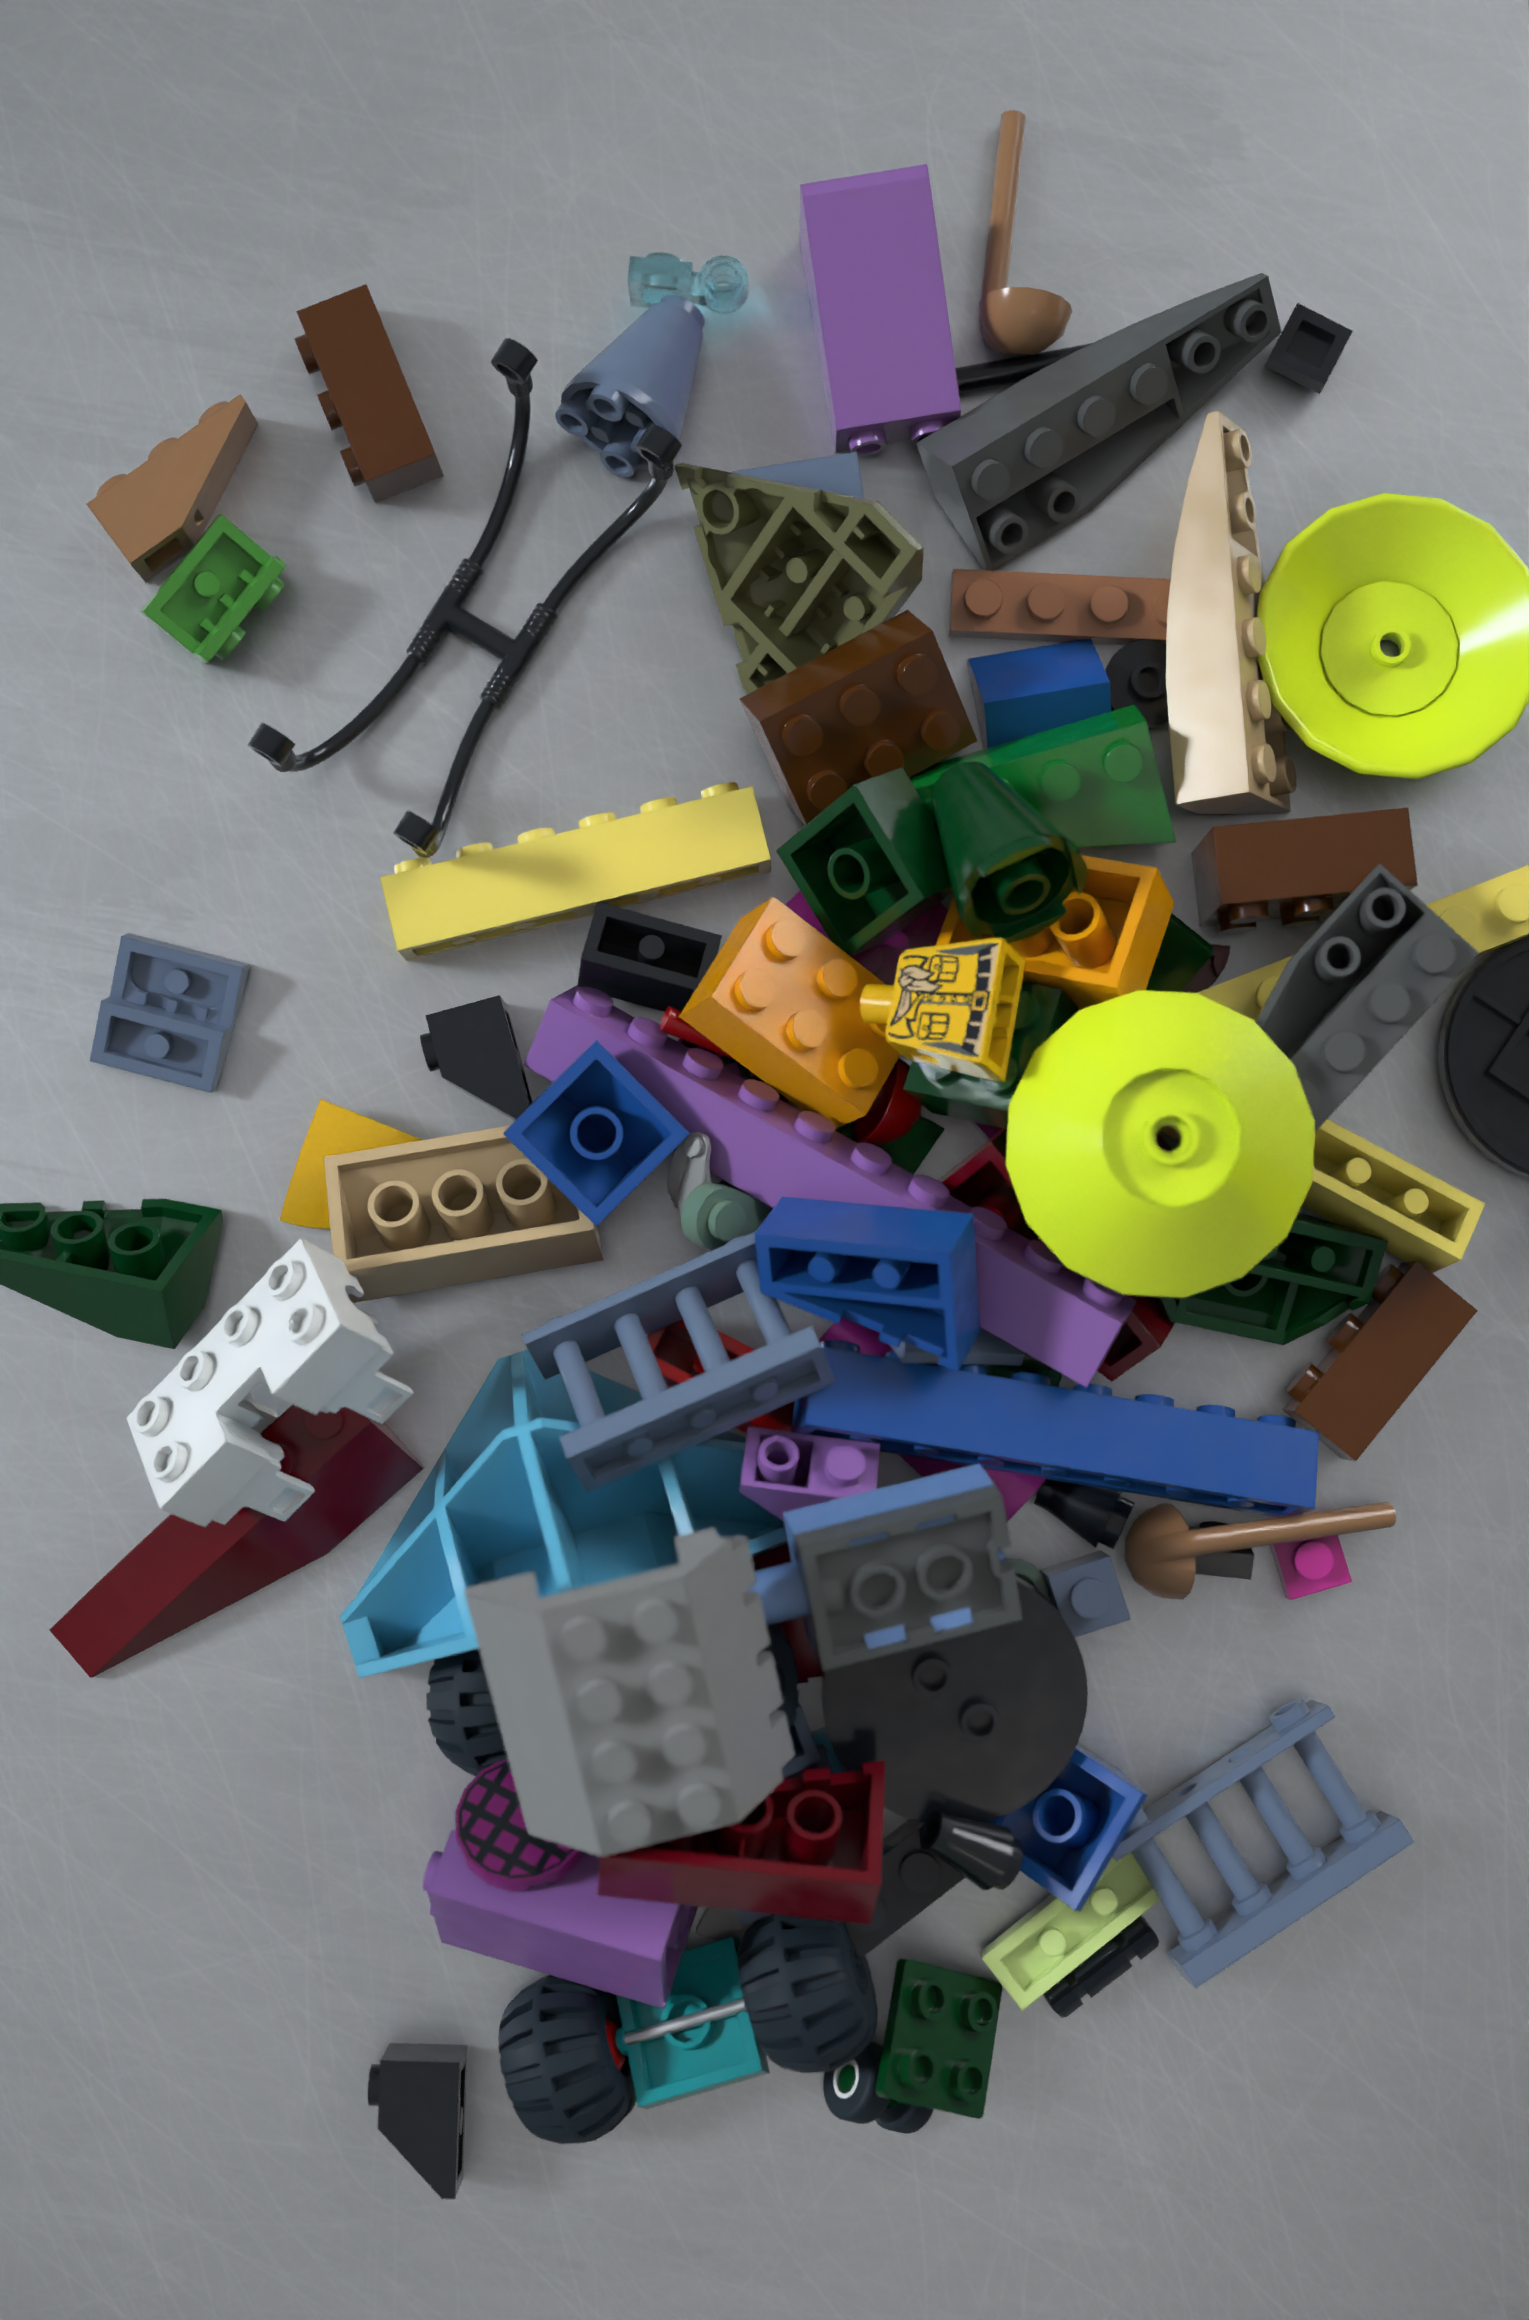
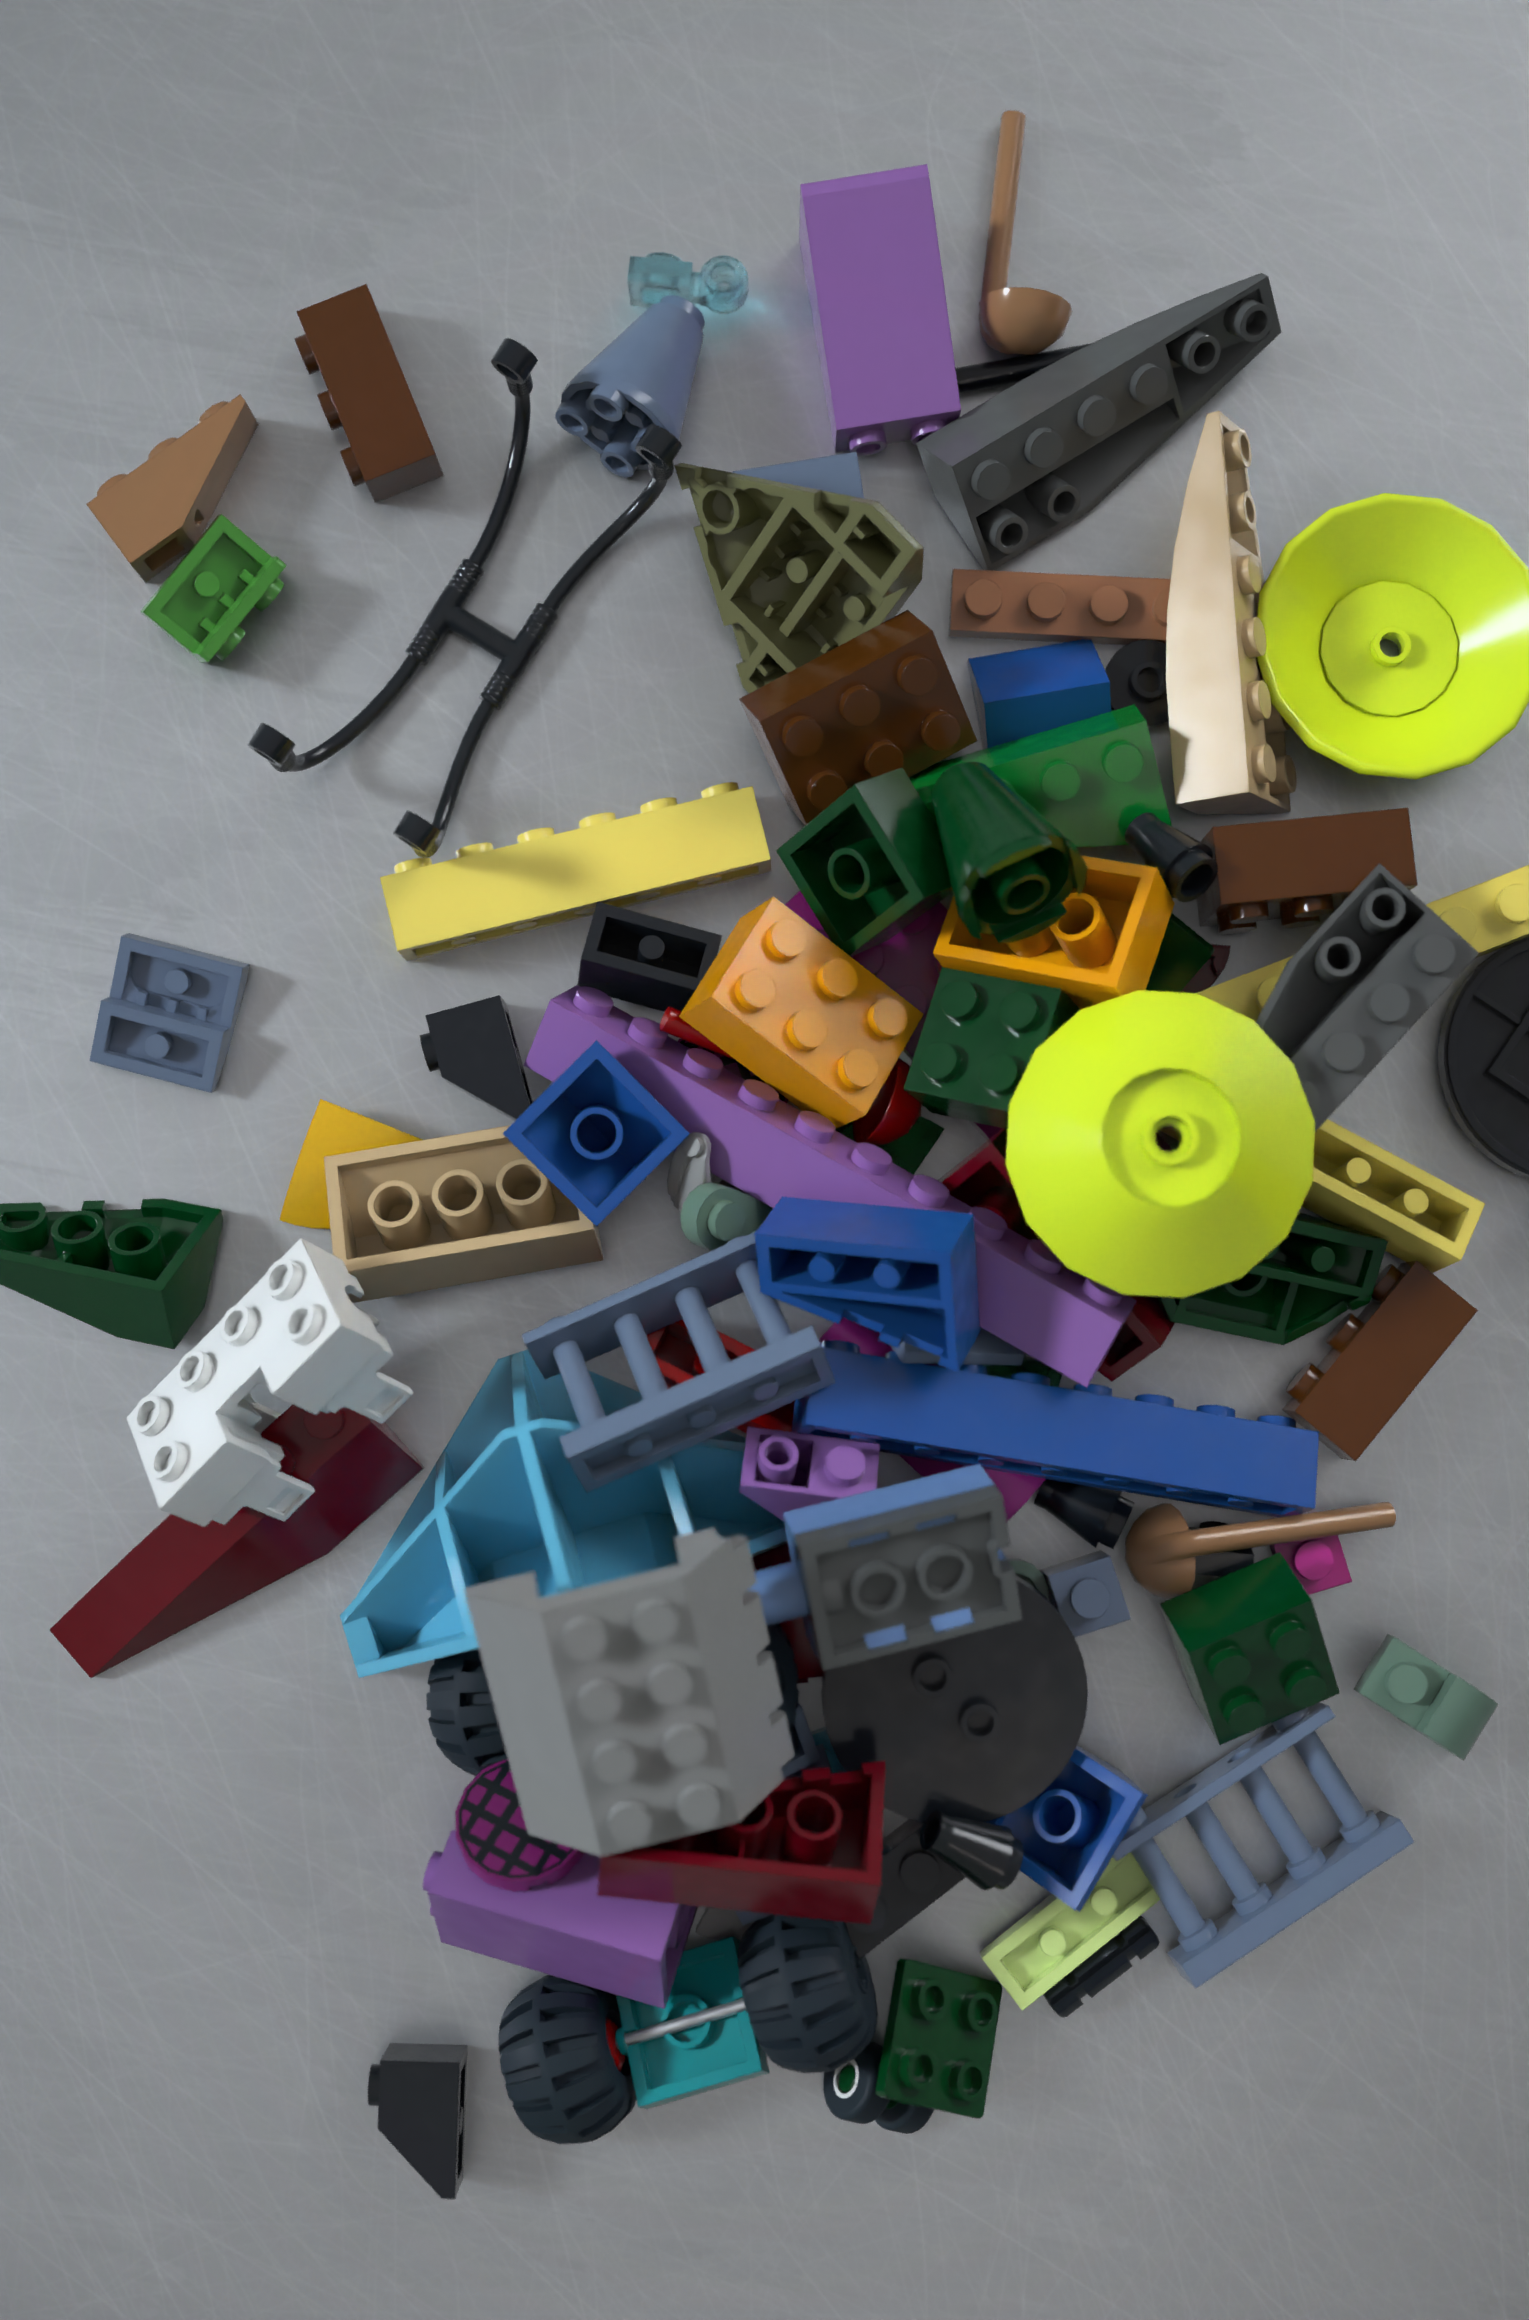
(951, 1006): yellow torso -> none
(1180, 859): none -> black cone
(1250, 1648): none -> dark green brick
(1308, 348): black plate -> none
(1426, 1696): none -> sand green brick

